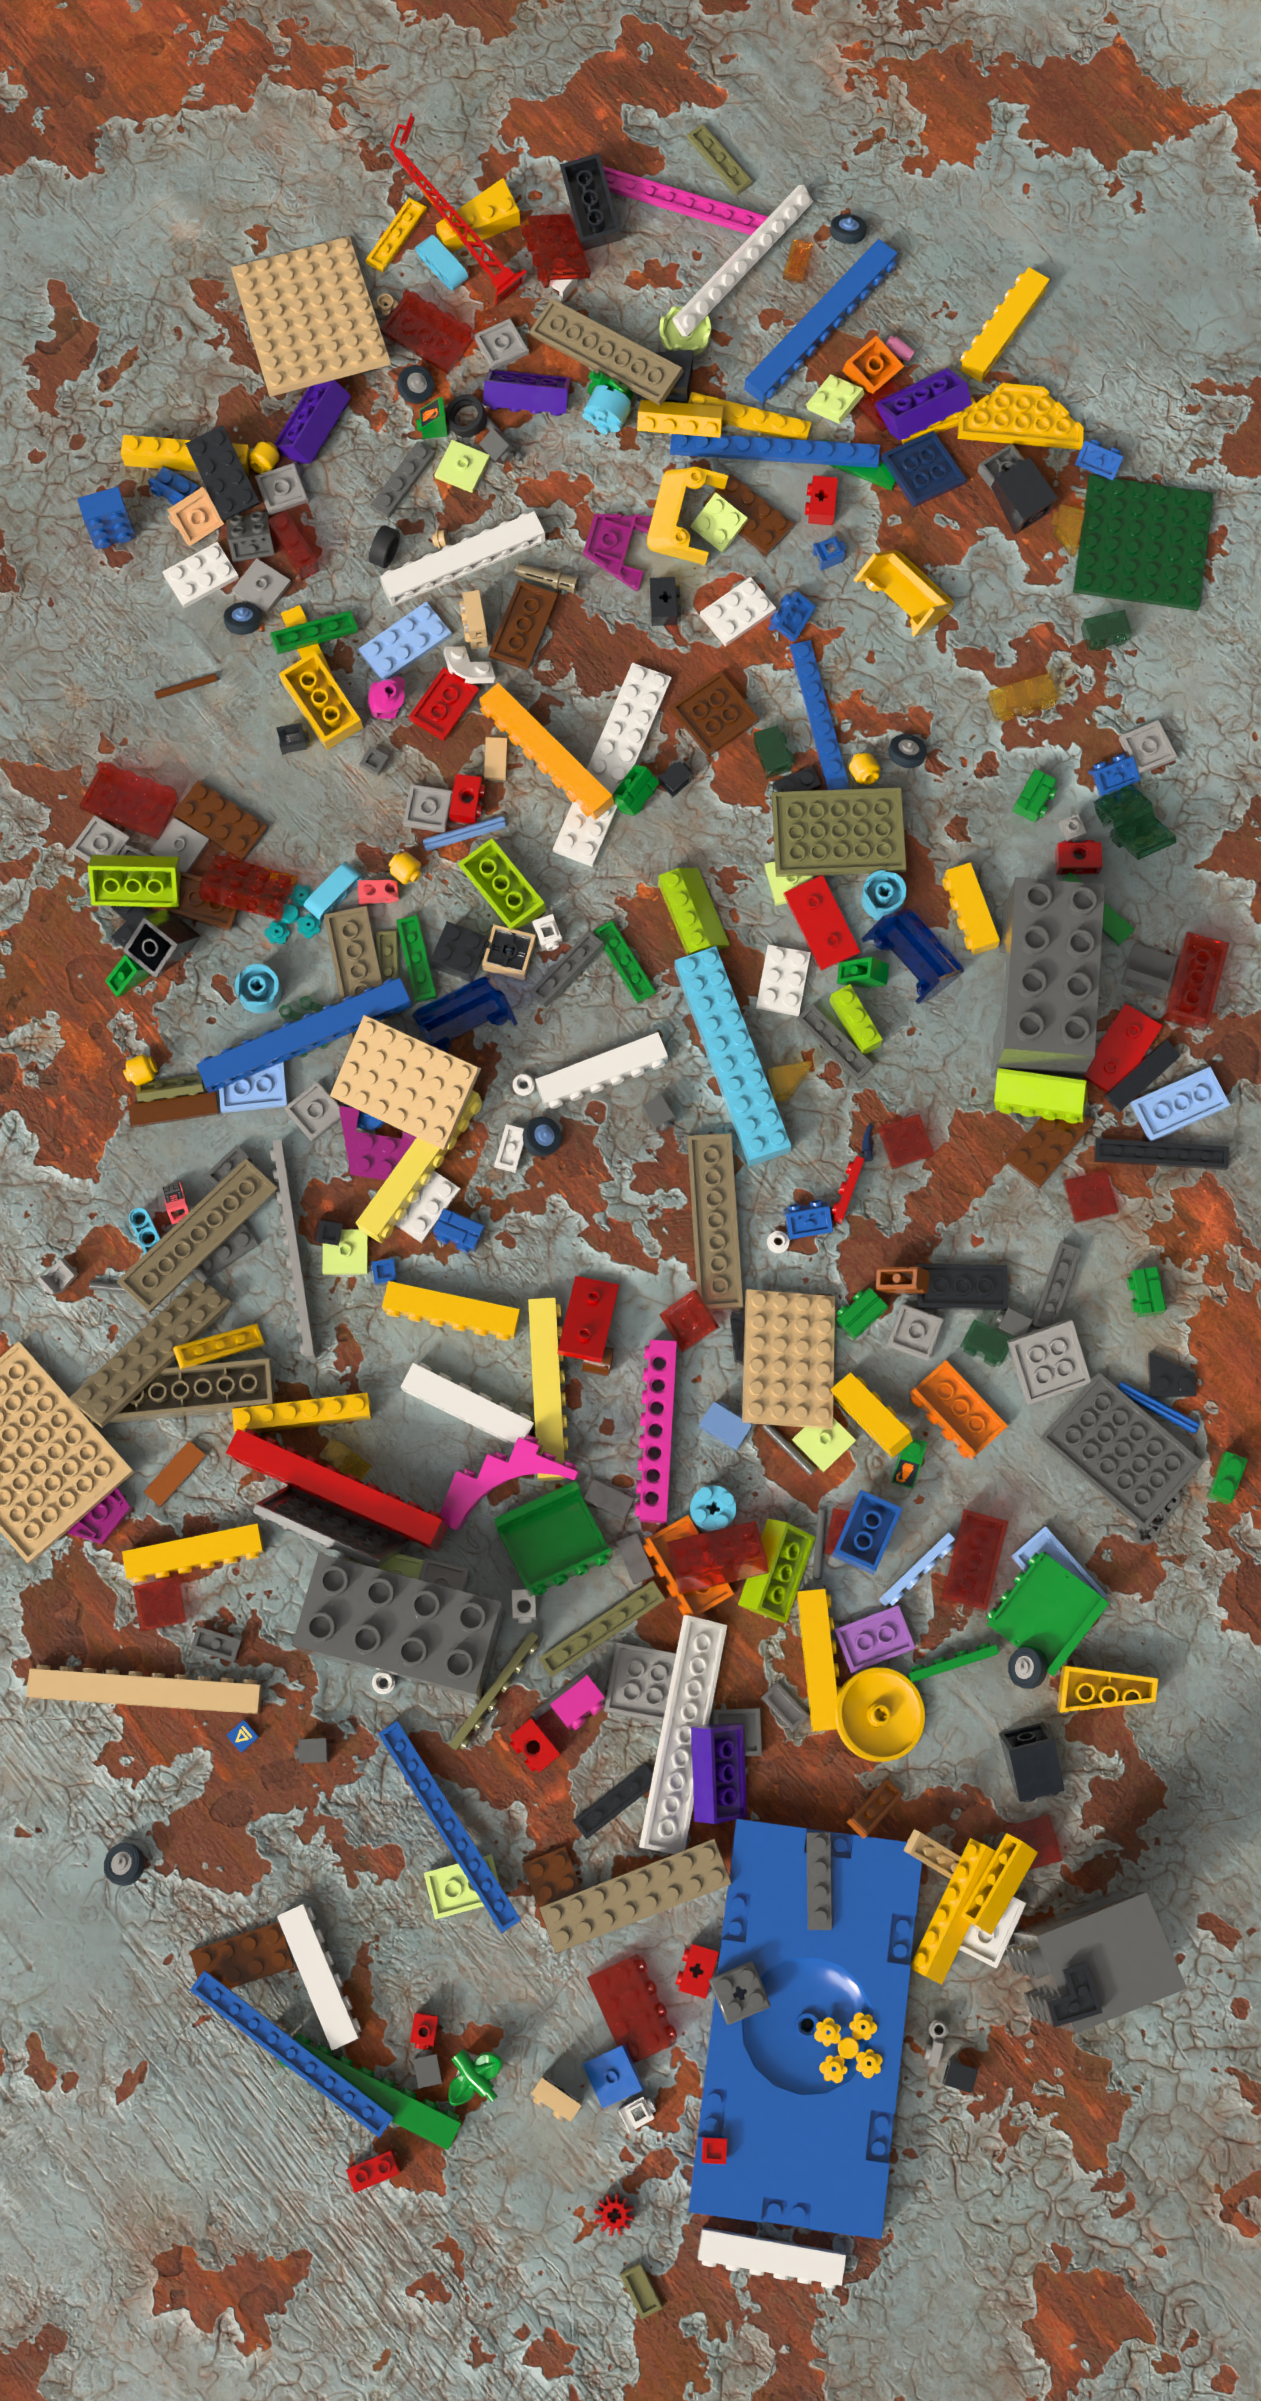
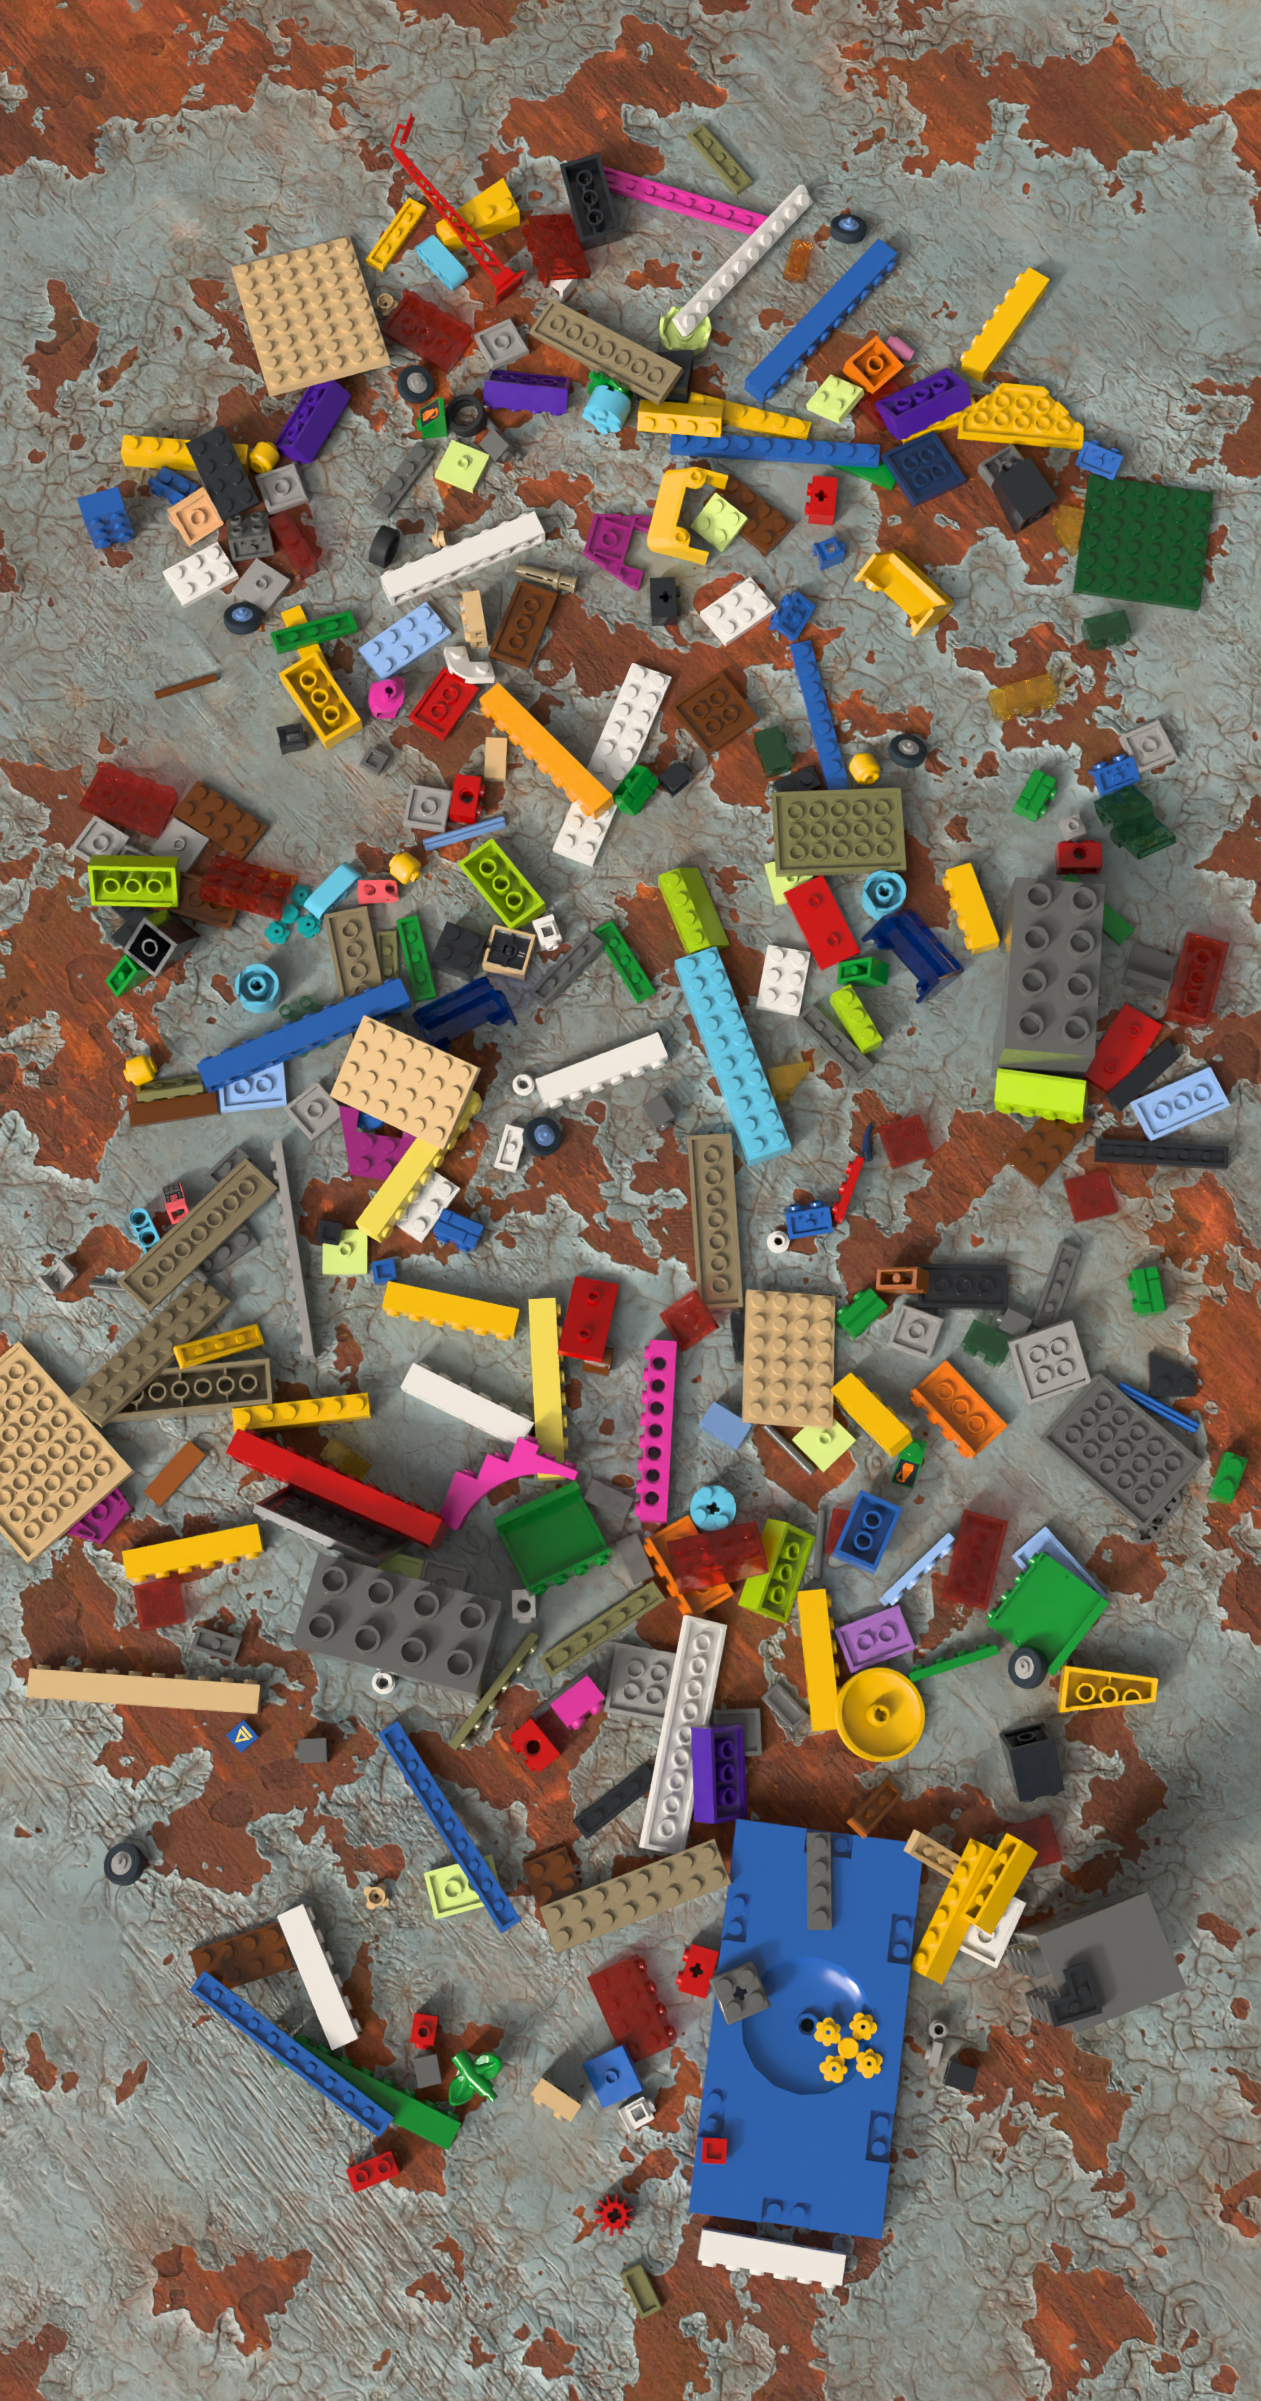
(381, 1900): none -> tan plate

